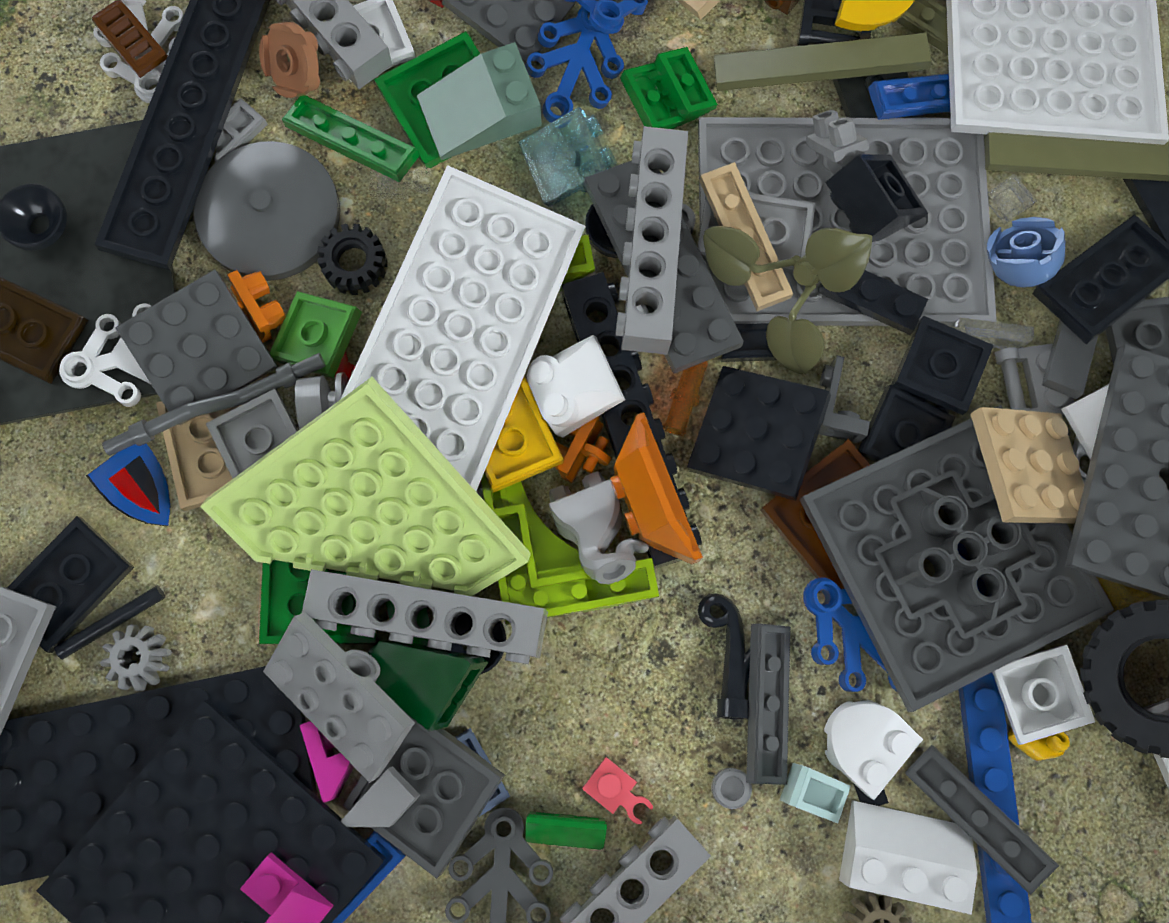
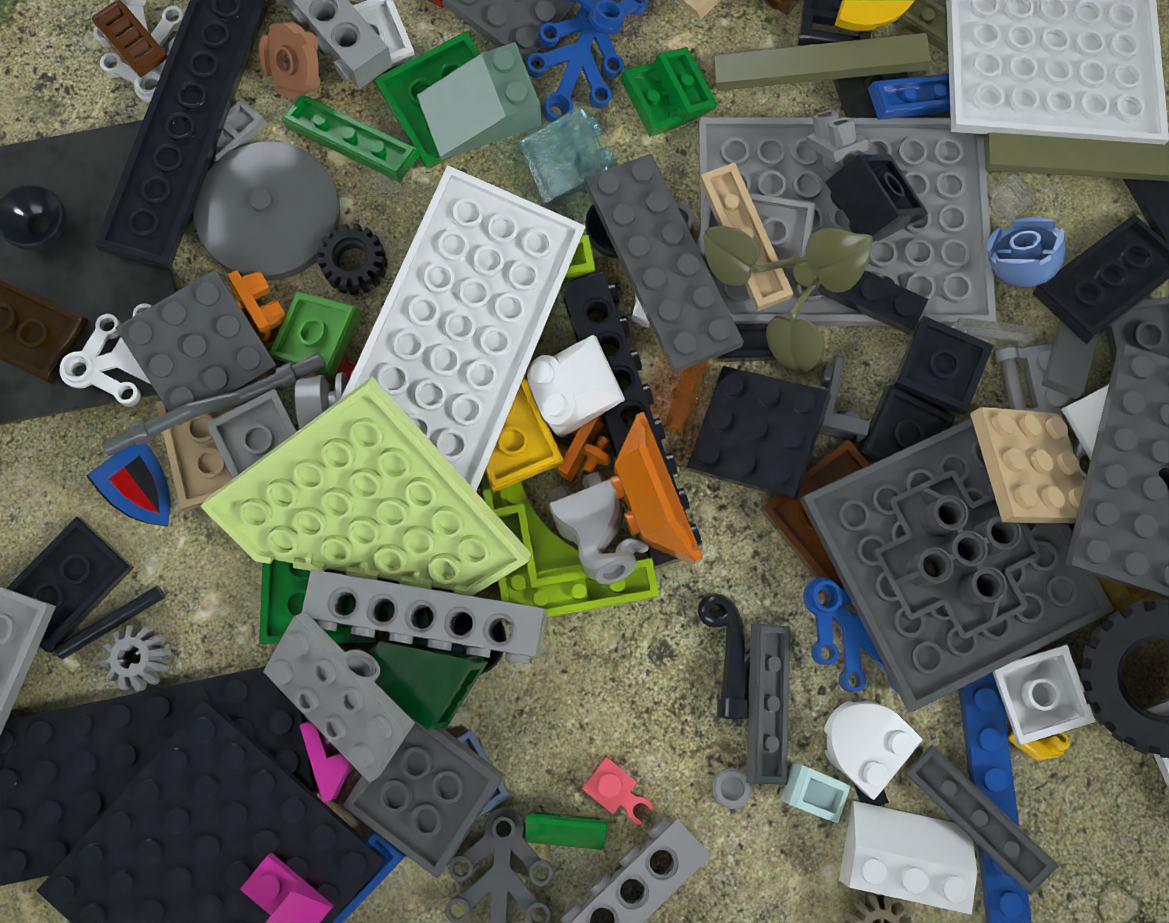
(382, 802): light grey tile -> none
(667, 152): light grey brick -> none

